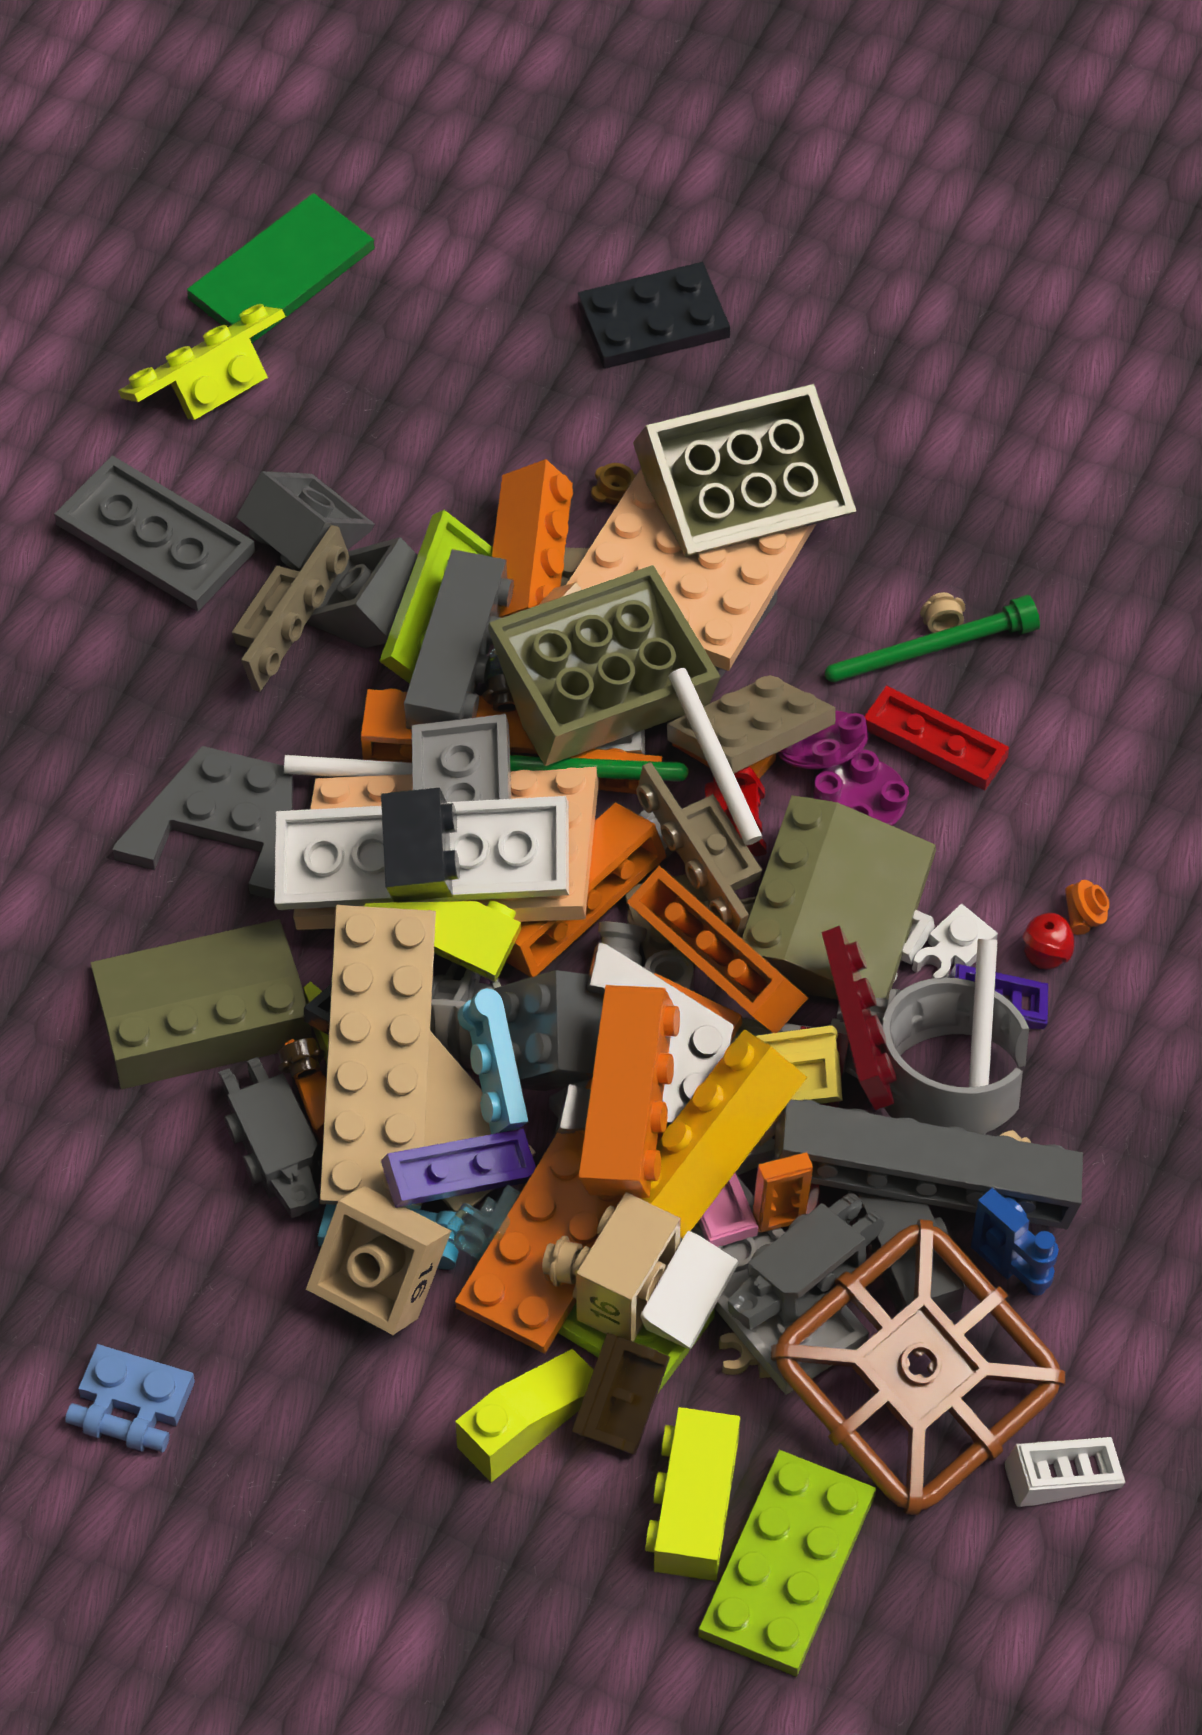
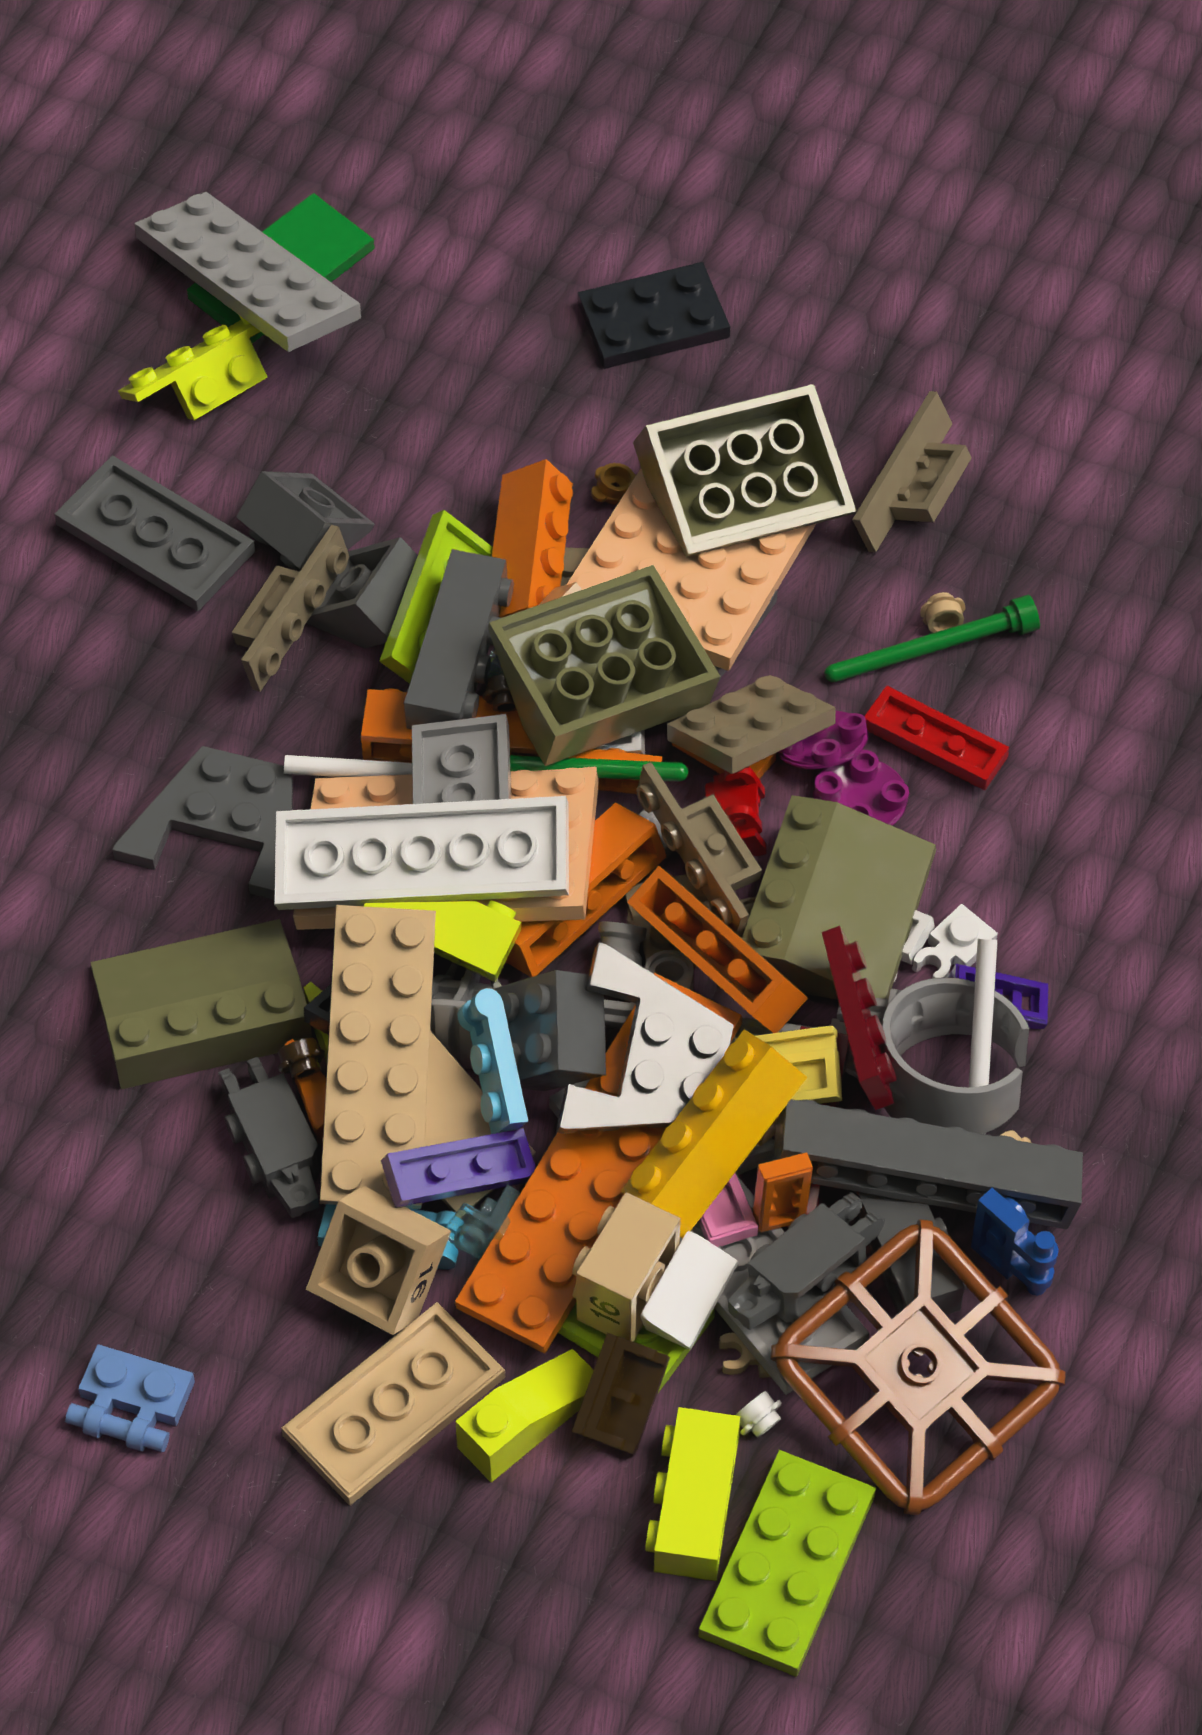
(248, 271): none -> light grey plate
(393, 1403): none -> tan tile
(418, 844): black brick -> none
(560, 1259): tan plate -> none
(628, 1091): orange brick -> none
(715, 756): white bar -> none
(759, 1415): none -> white plate
(915, 476): none -> dark tan bracket
(1031, 1476): white slope -> none
(1048, 941): red piece -> none
(1086, 906): orange plate -> none

